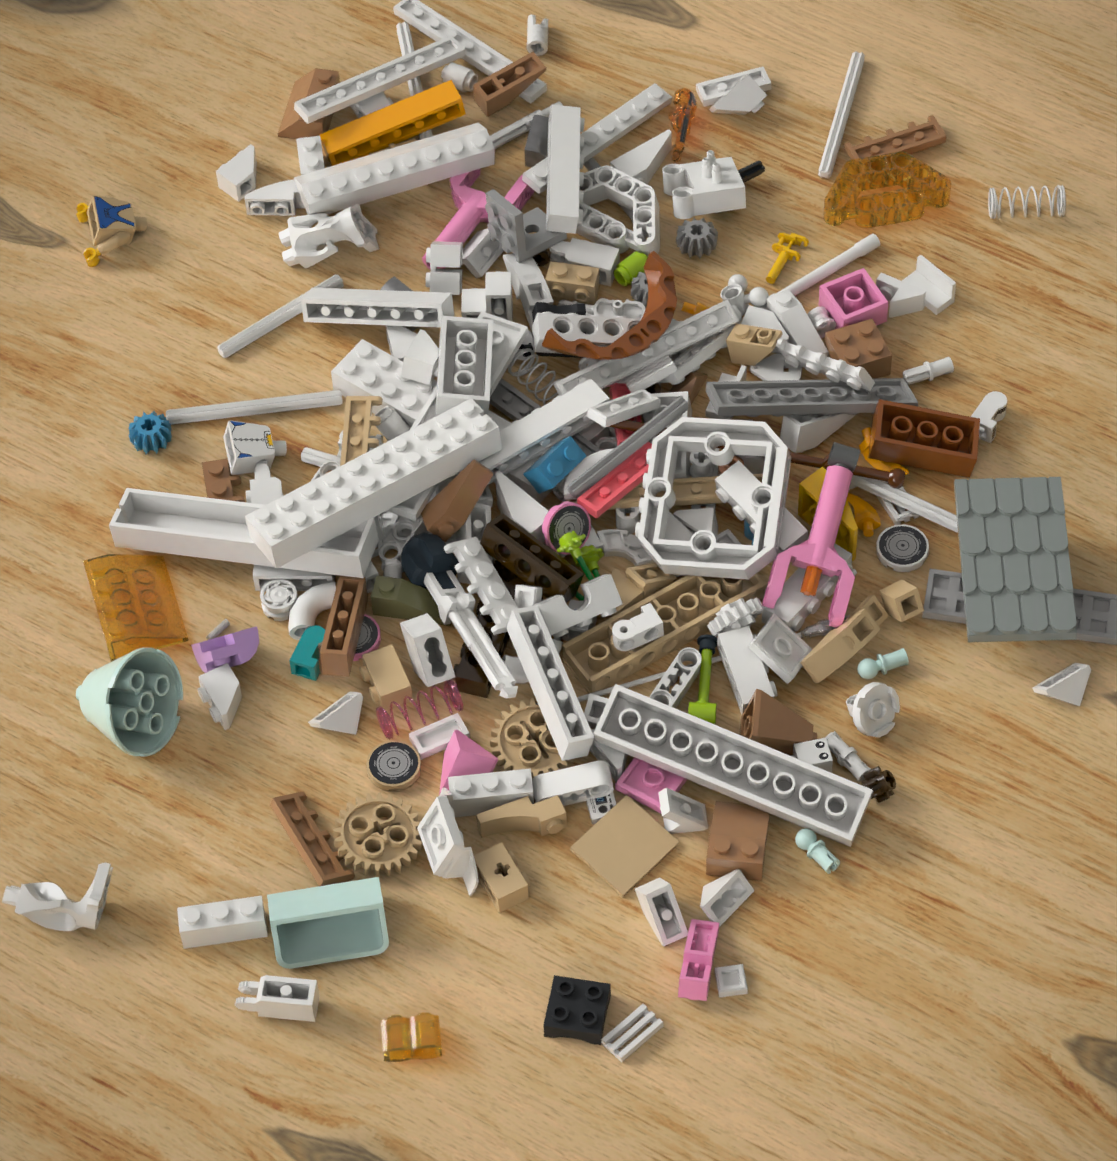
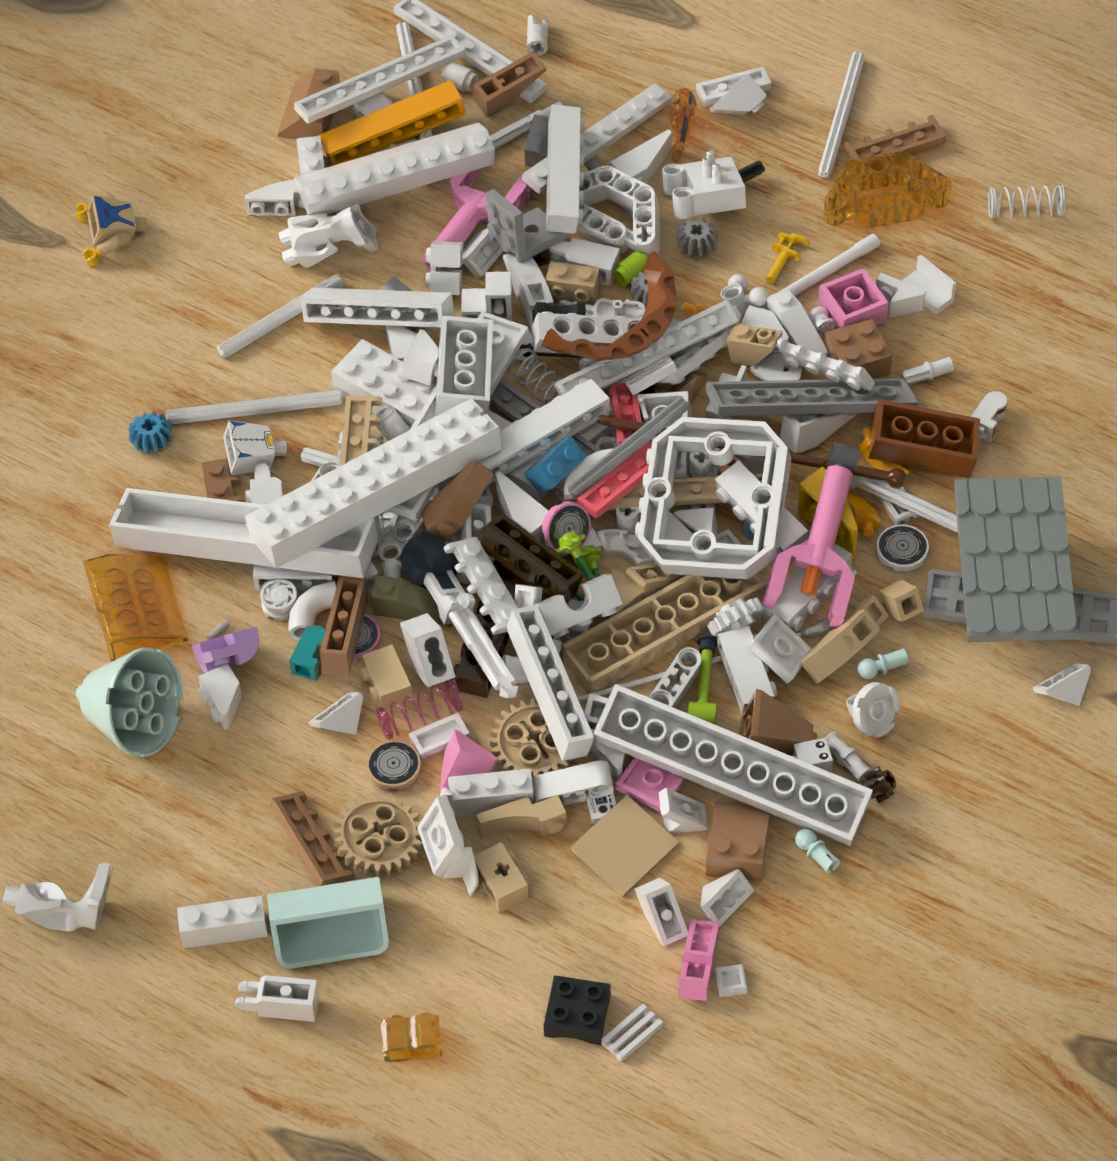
(239, 174): white slope -> none
(623, 408): white tile -> none
(638, 630): white leg -> none

